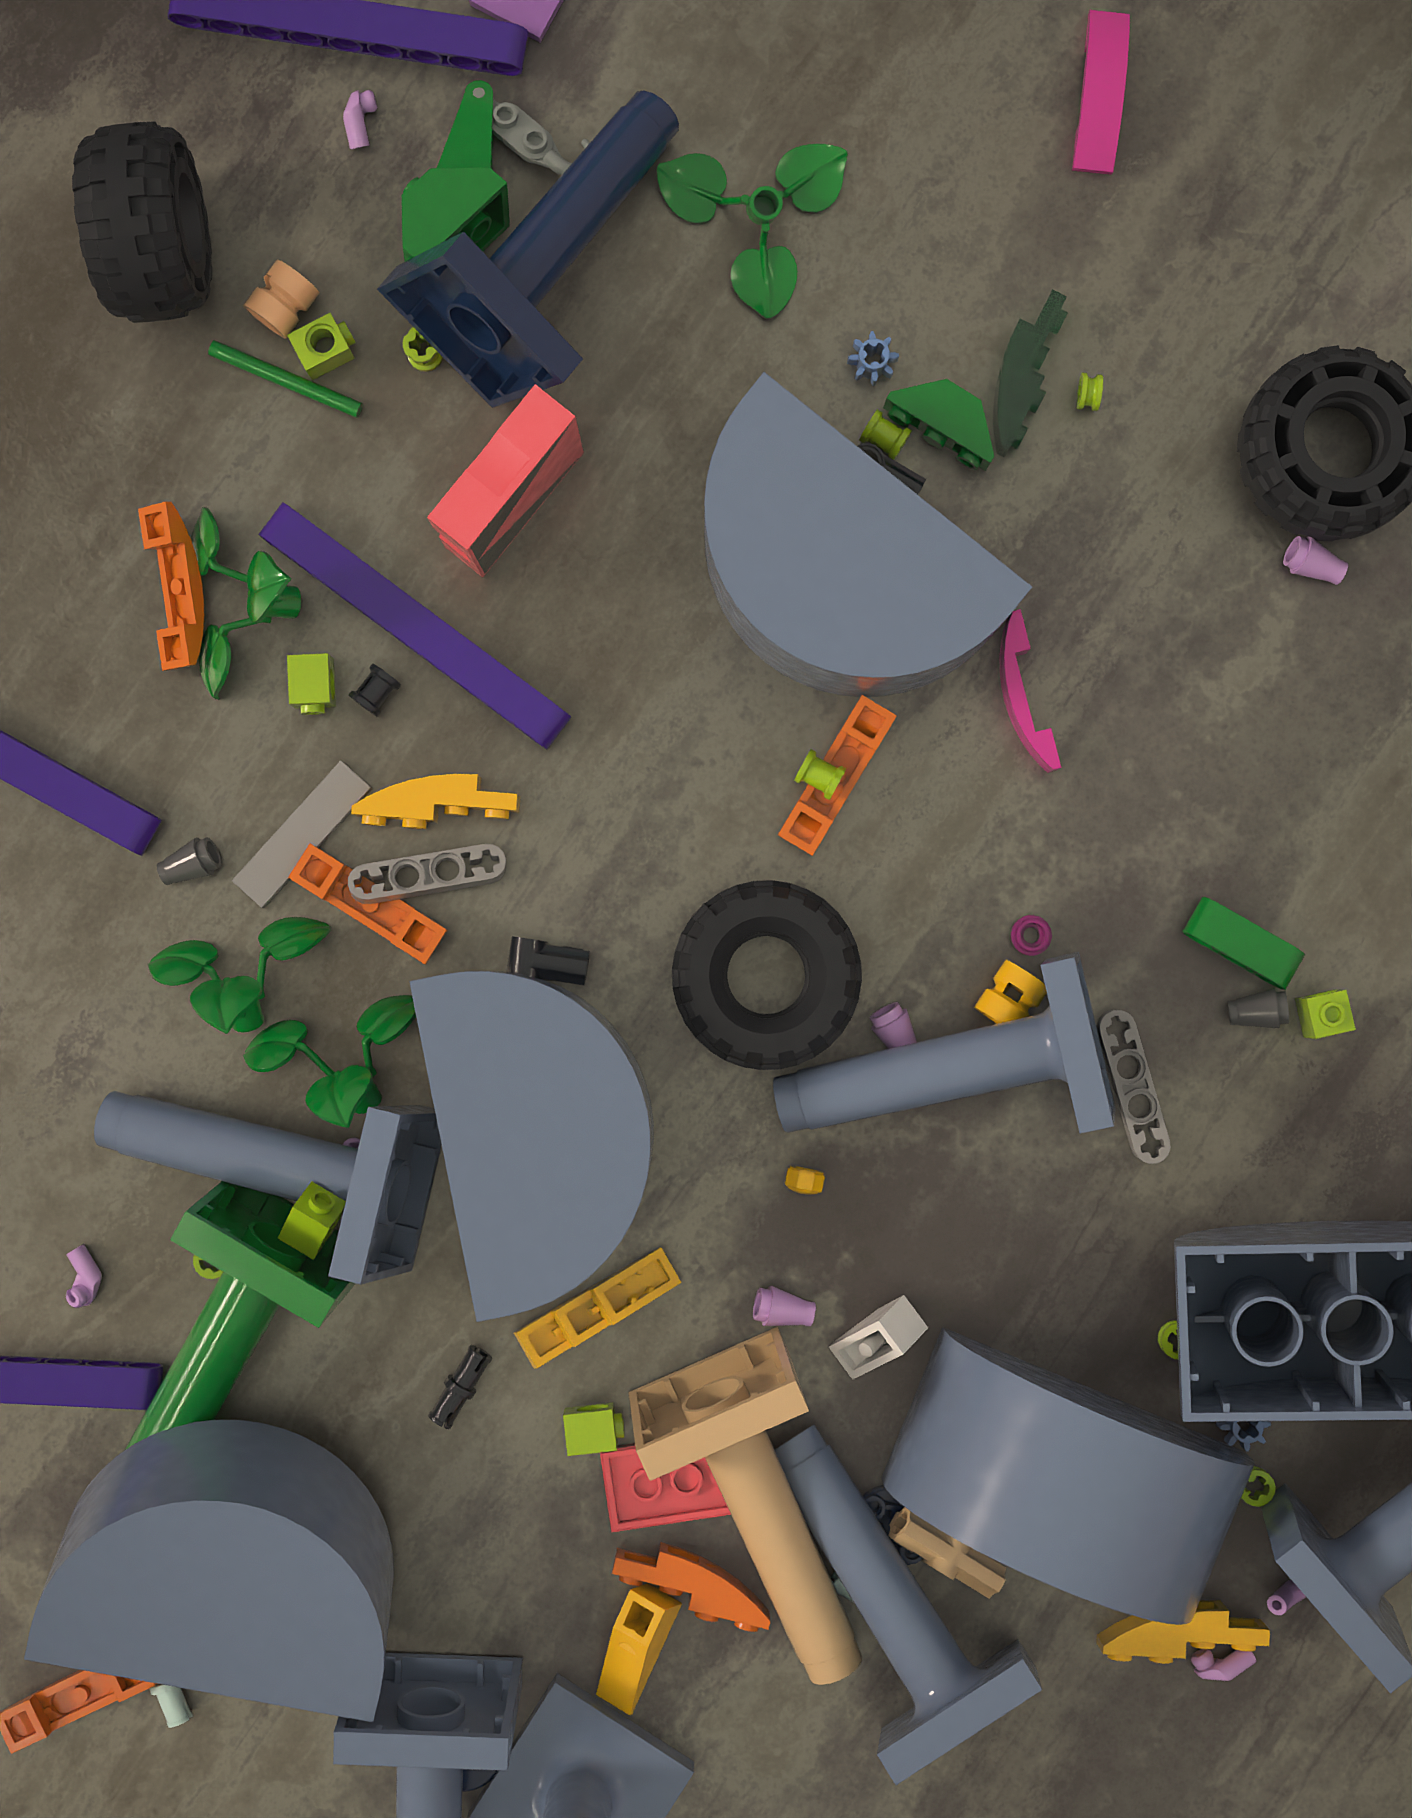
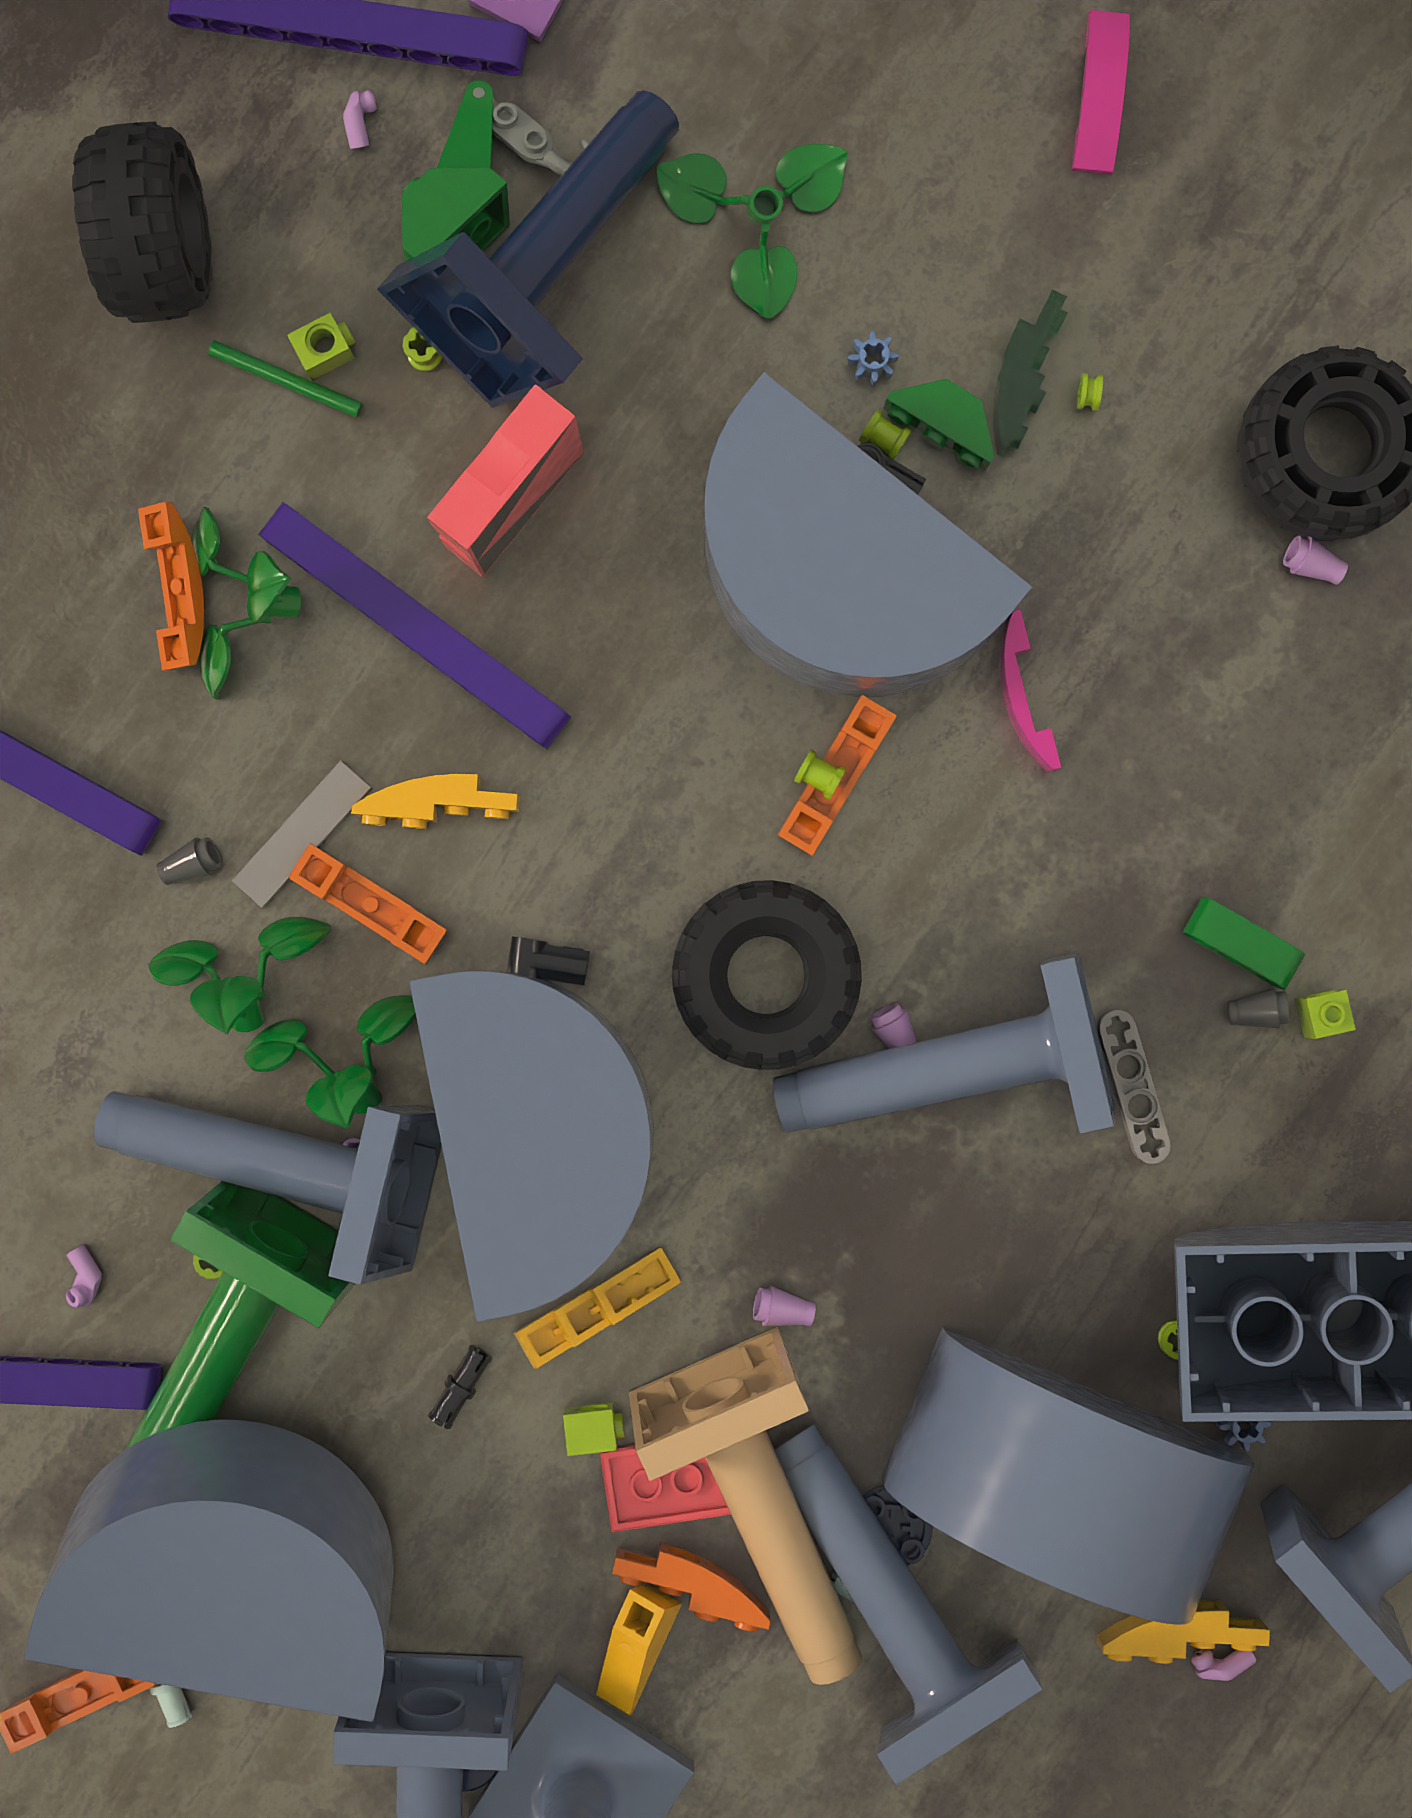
(281, 299): light nougat wheel -> none
(311, 682): lime brick -> none
(312, 1220): lime brick -> none
(374, 690): black bush -> none
(426, 867): light grey beam -> none
(804, 1180): yellow tile -> none
(879, 1337): white slope -> none
(947, 1553): tan piece -> none
(1001, 1008): yellow wheel -> none
(1043, 930): magenta plate -> none
(1260, 1497): lime bush -> none
(1284, 1598): lavender arm -> none

